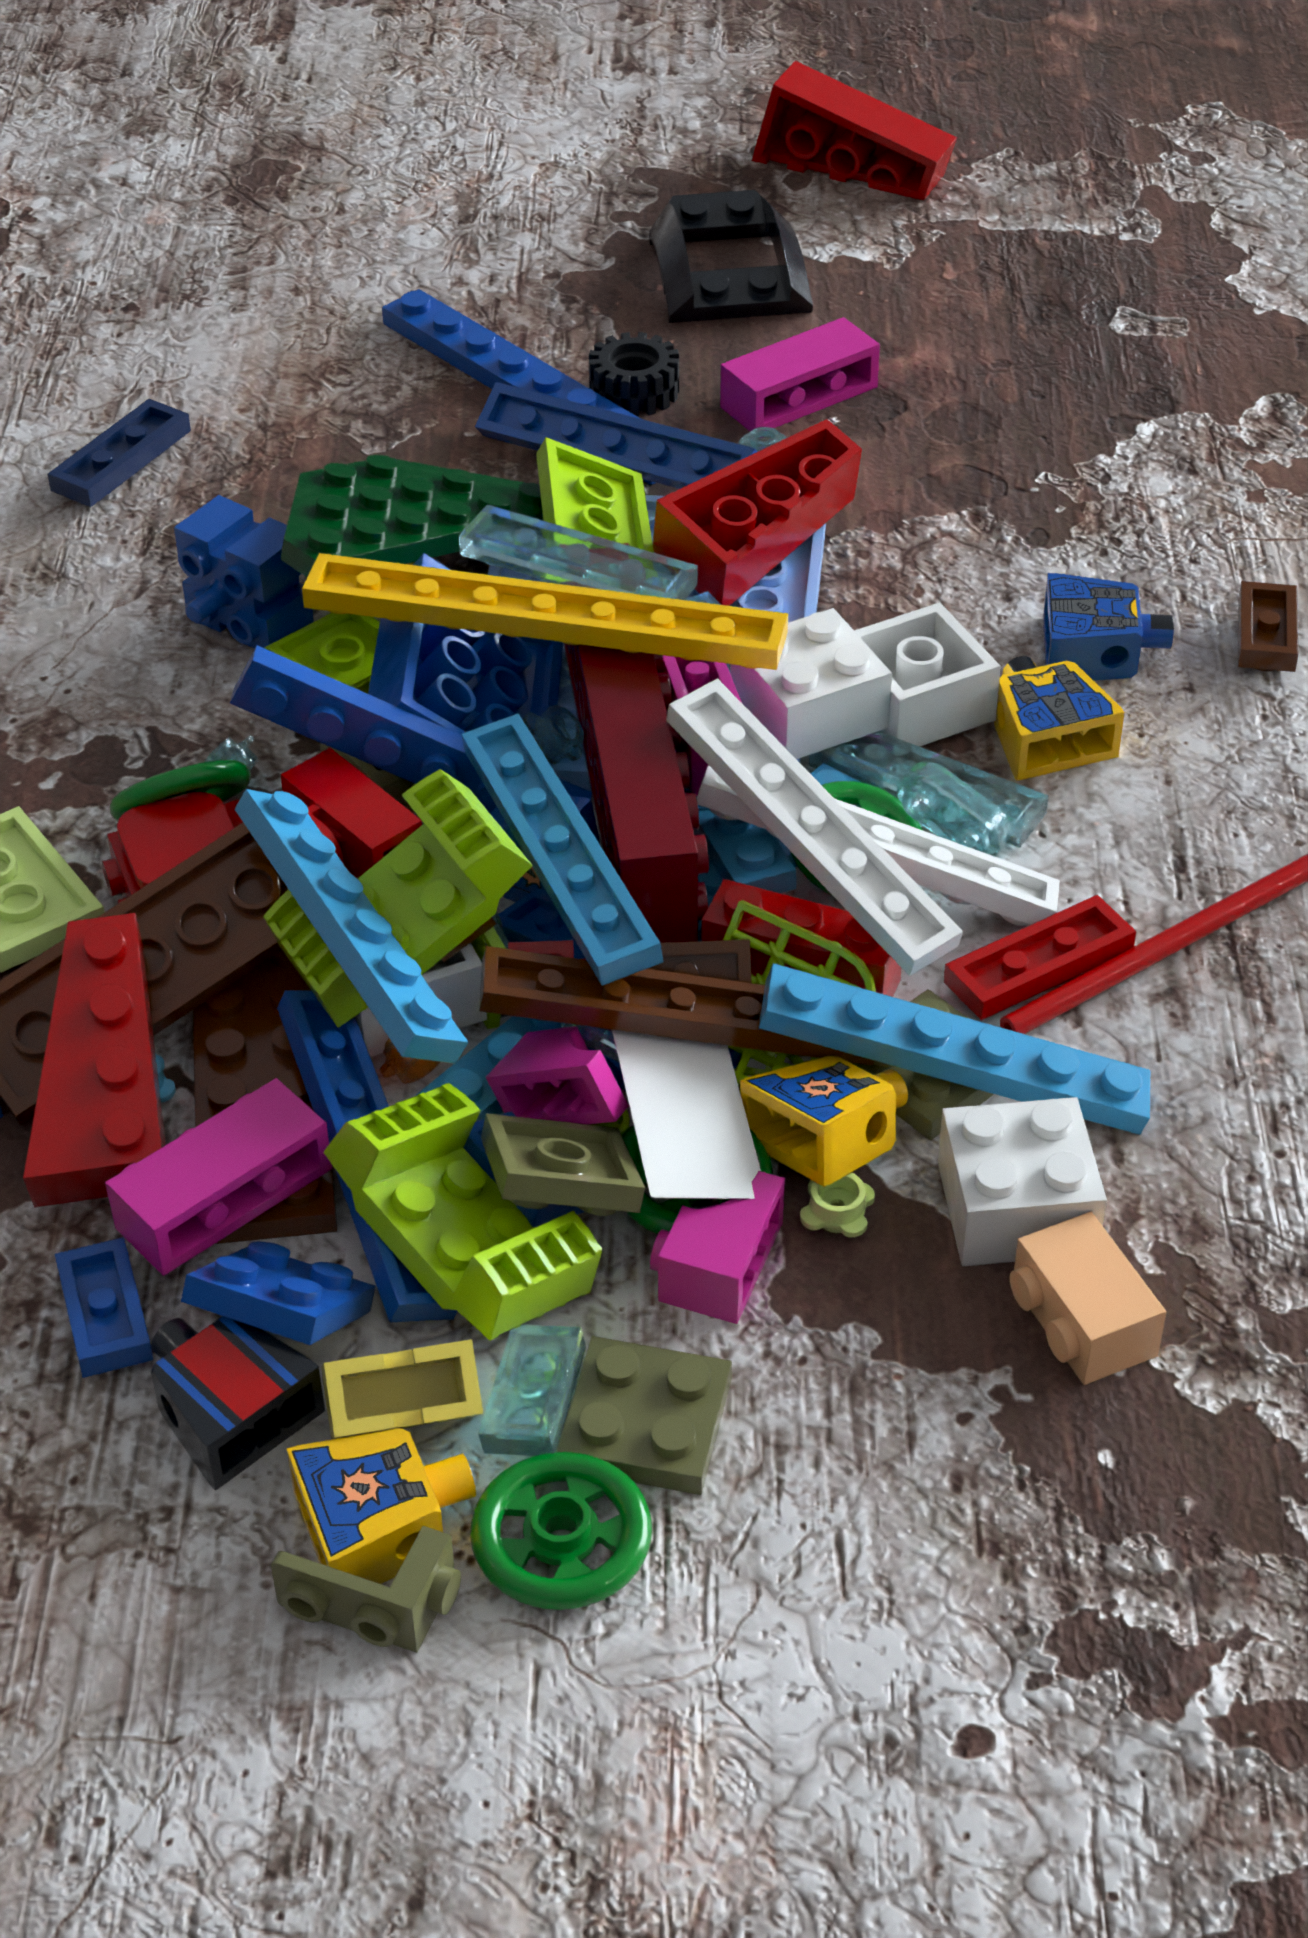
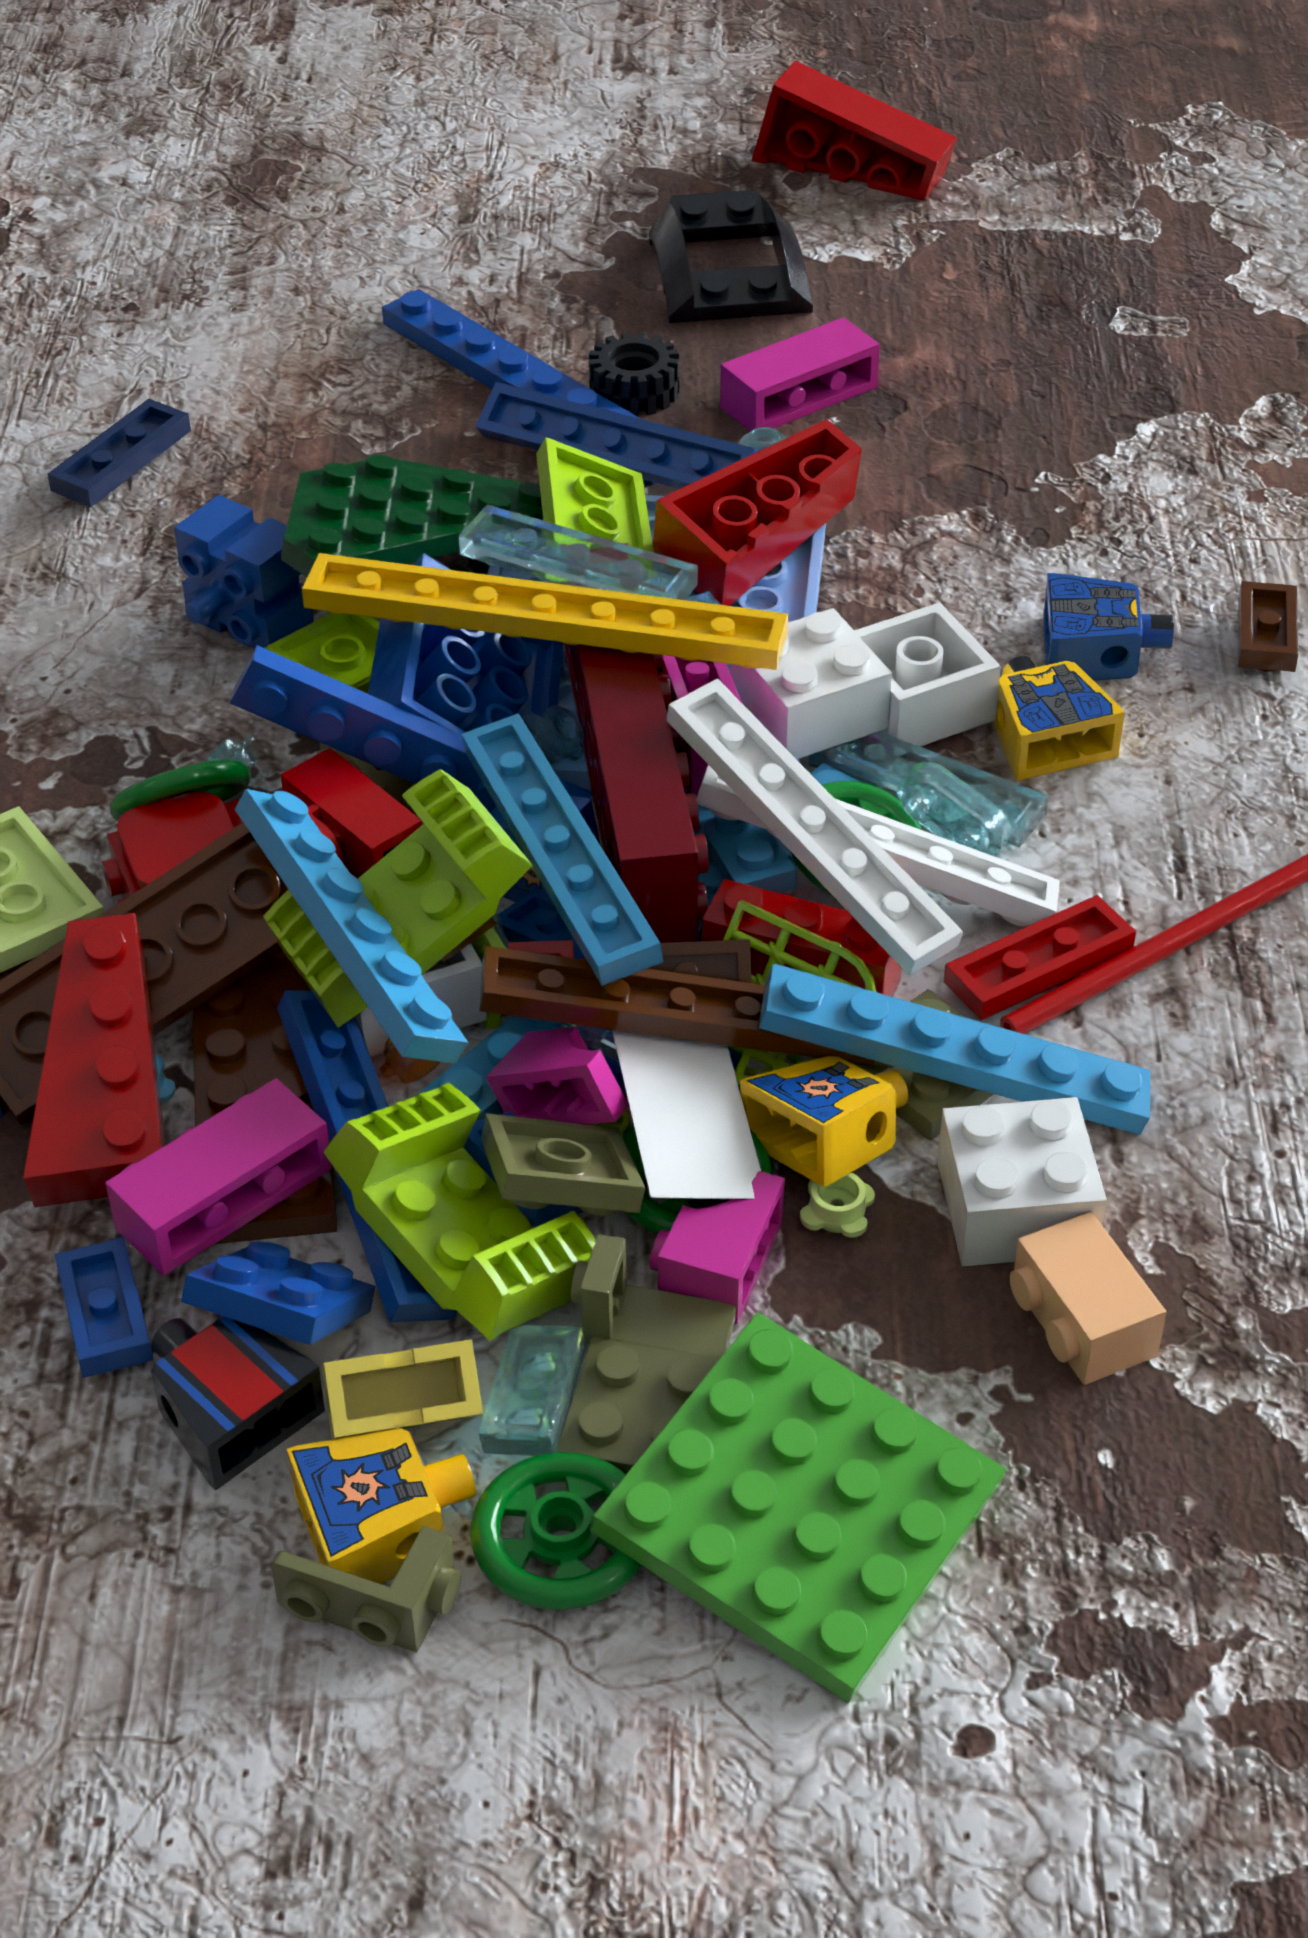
(644, 1314): none -> olive bracket
(799, 1505): none -> bright green plate

